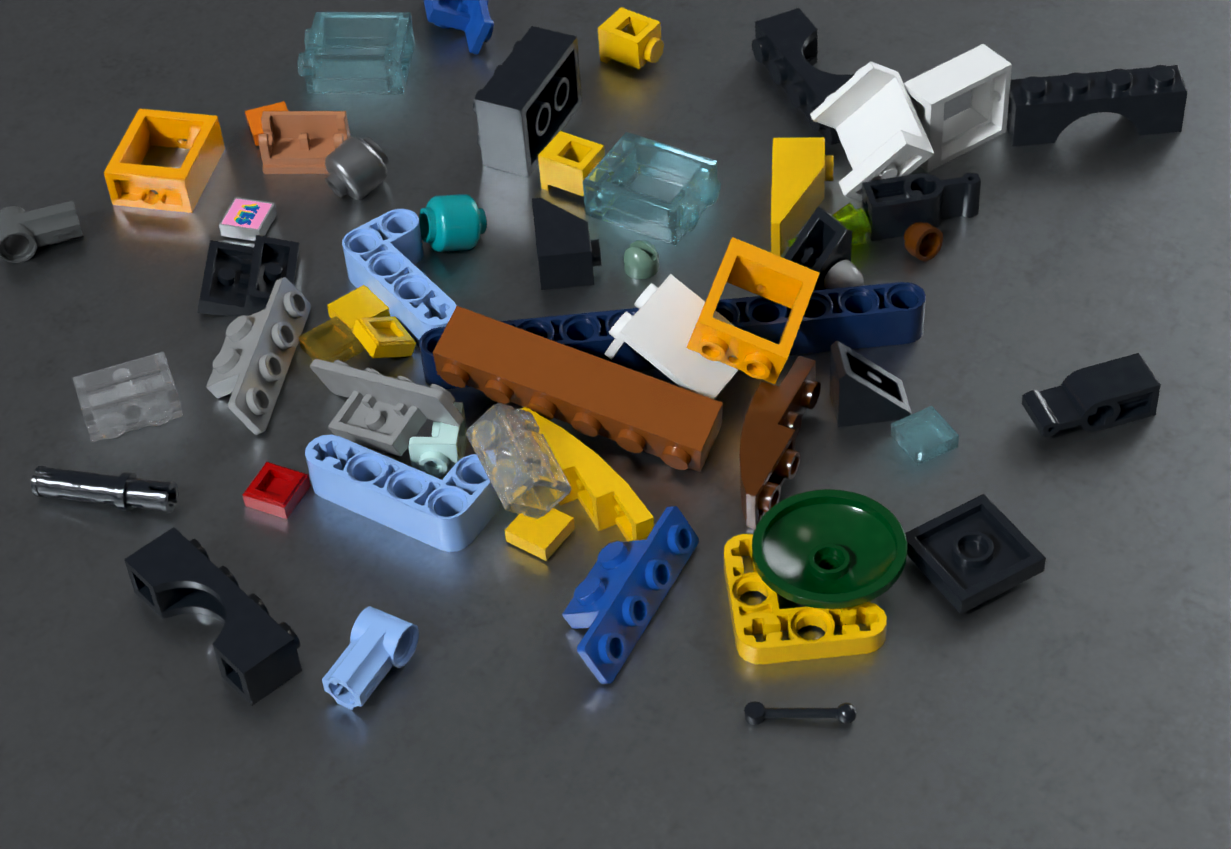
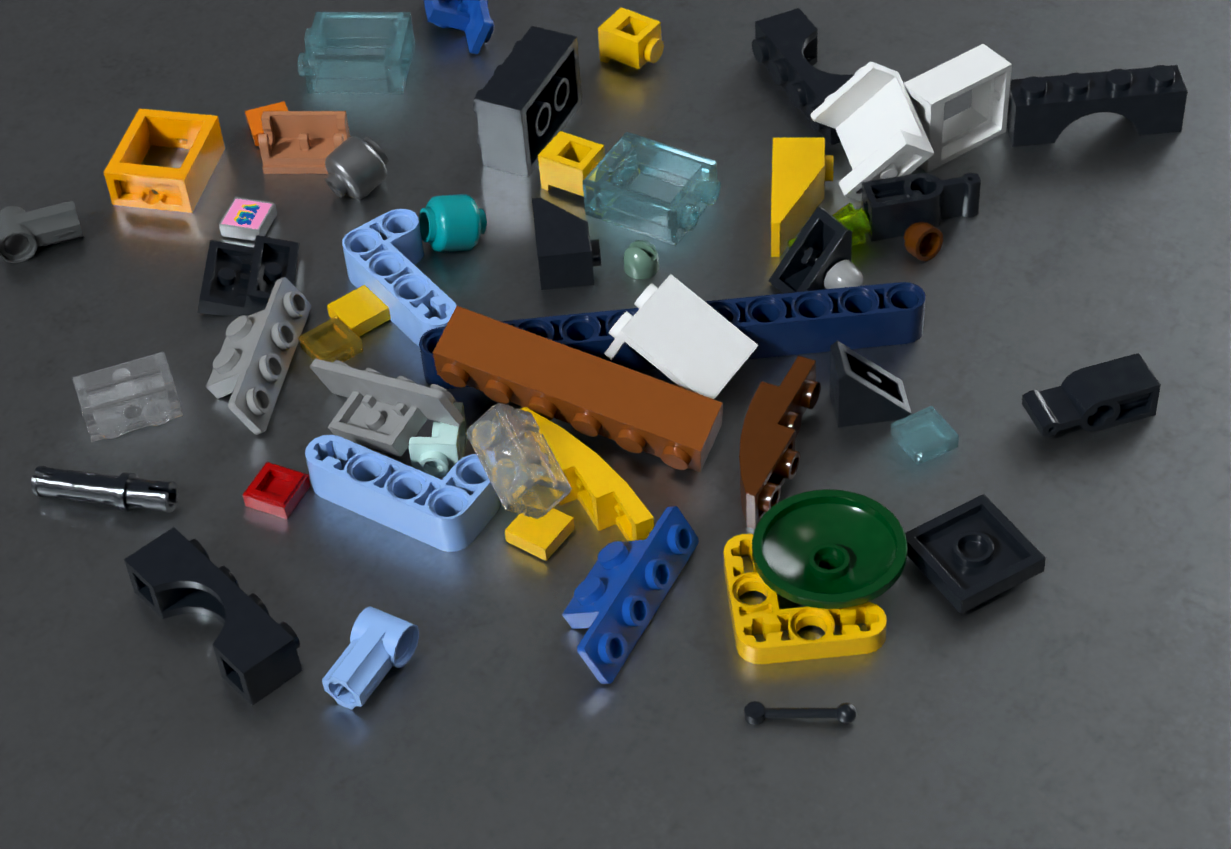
(384, 337): yellow tile -> none
(769, 278): light orange window -> none

